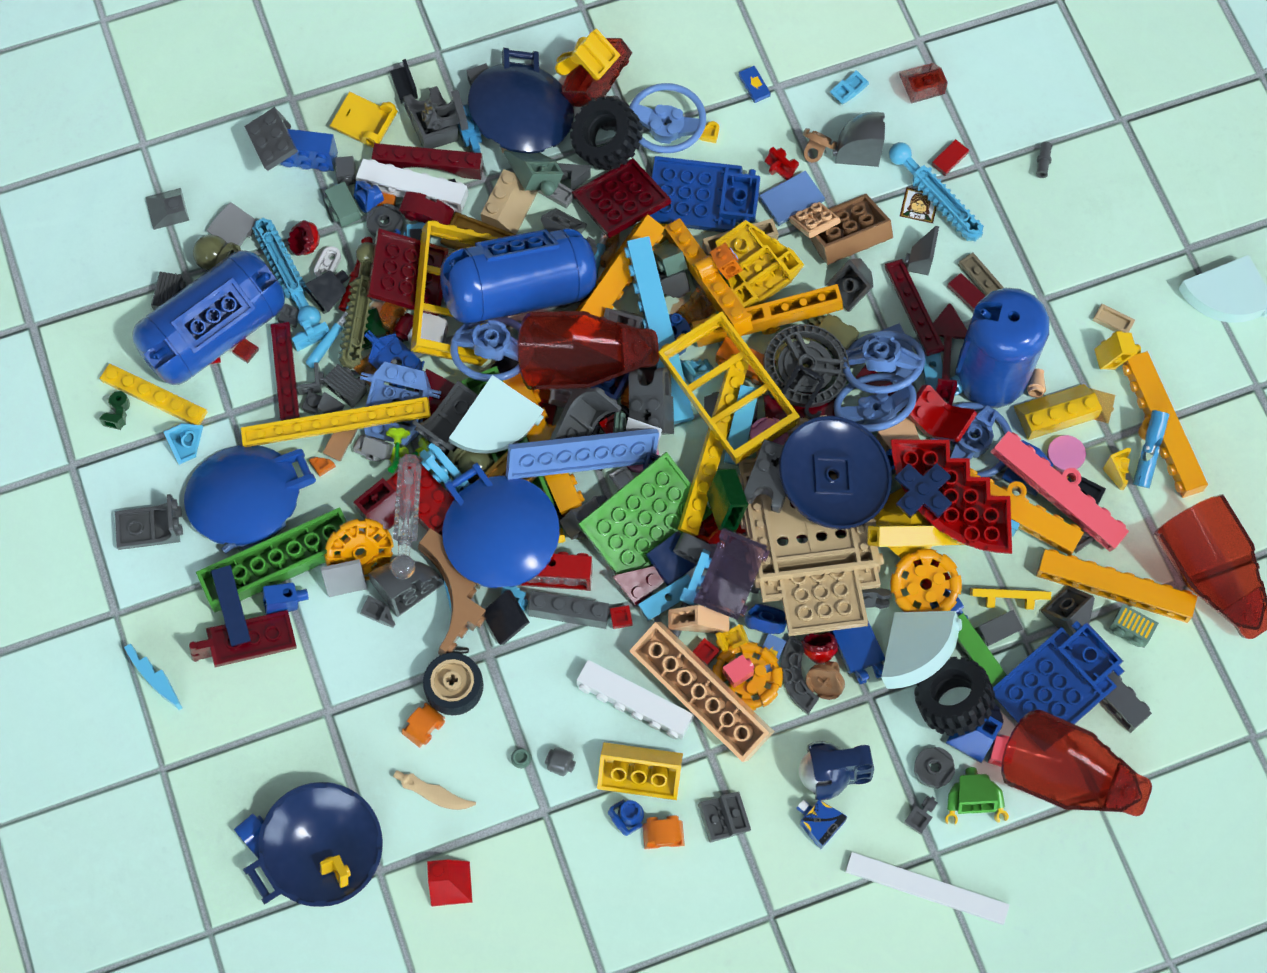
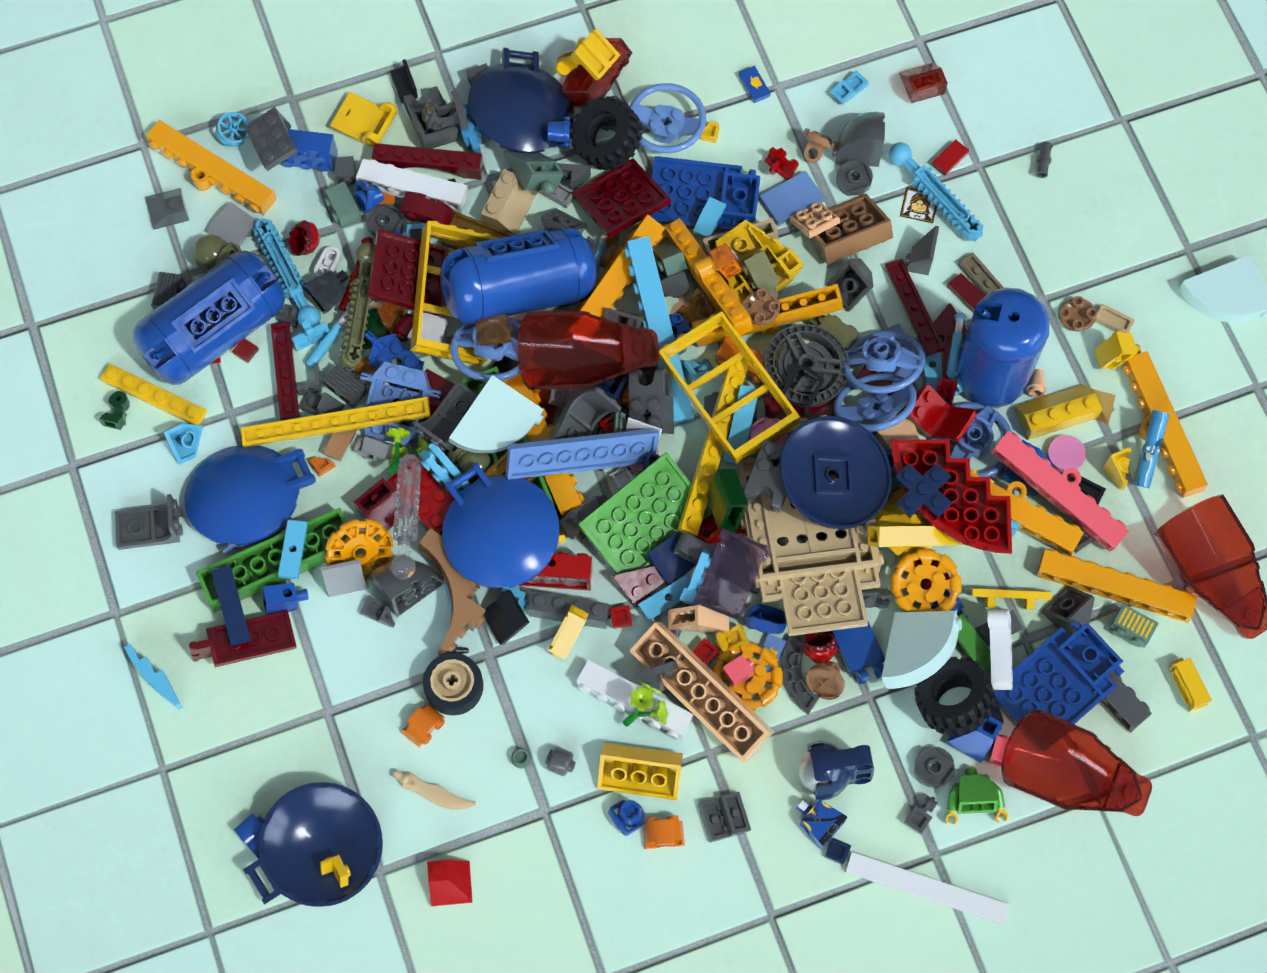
(210, 169): none -> light orange hinge
(233, 129): none -> medium azure wheel
(294, 539): none -> medium azure tile
(493, 330): none -> clear orange piece
(560, 132): none -> blue piece
(568, 632): none -> yellow window
(641, 700): none -> lime plant
(653, 675): none -> dark grey slope
(709, 218): none -> medium azure slope
(760, 272): none -> olive hinge
(762, 307): none -> medium nougat dish
(837, 851): none -> dark blue tile
(857, 169): none -> dark grey plate
(955, 346): none -> medium azure piece
(1000, 649): none -> white beam
(1077, 314): none -> medium nougat dish
(1190, 684): none -> yellow window

